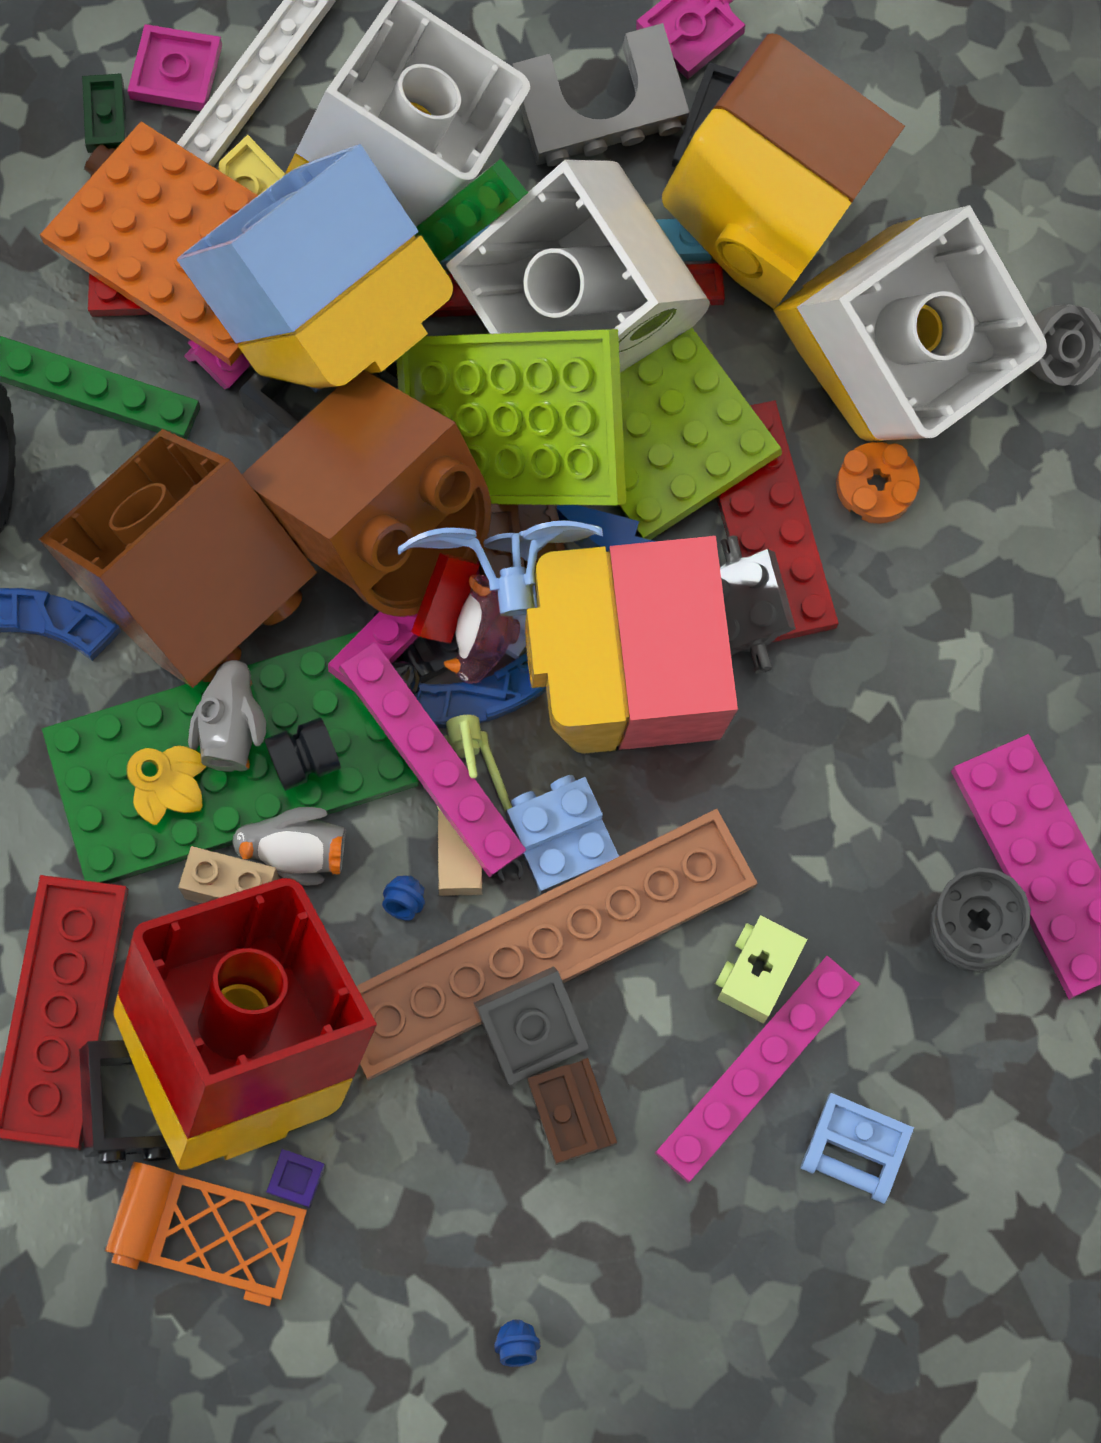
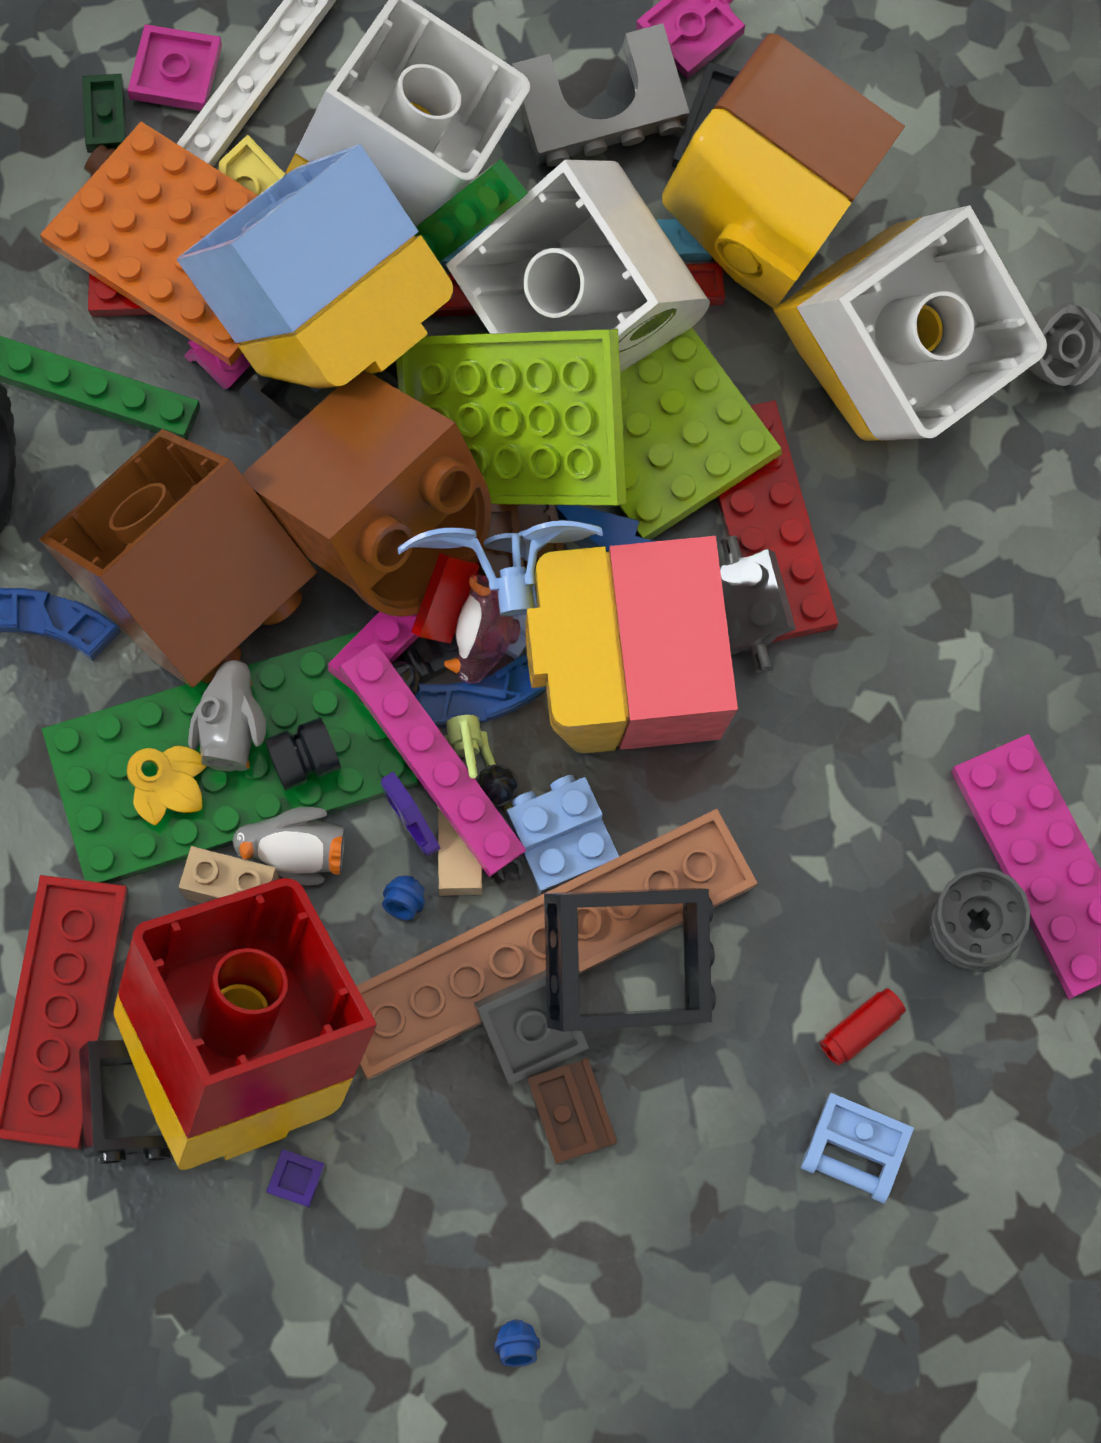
(146, 1218): orange piece -> none
(409, 814): none -> dark purple tile
(498, 784): none -> black plate
(563, 959): none -> black window
(757, 1069): dark pink plate -> none
(778, 950): yellowish green brick -> none
(862, 1026): none -> red piece
(889, 462): orange plate -> none

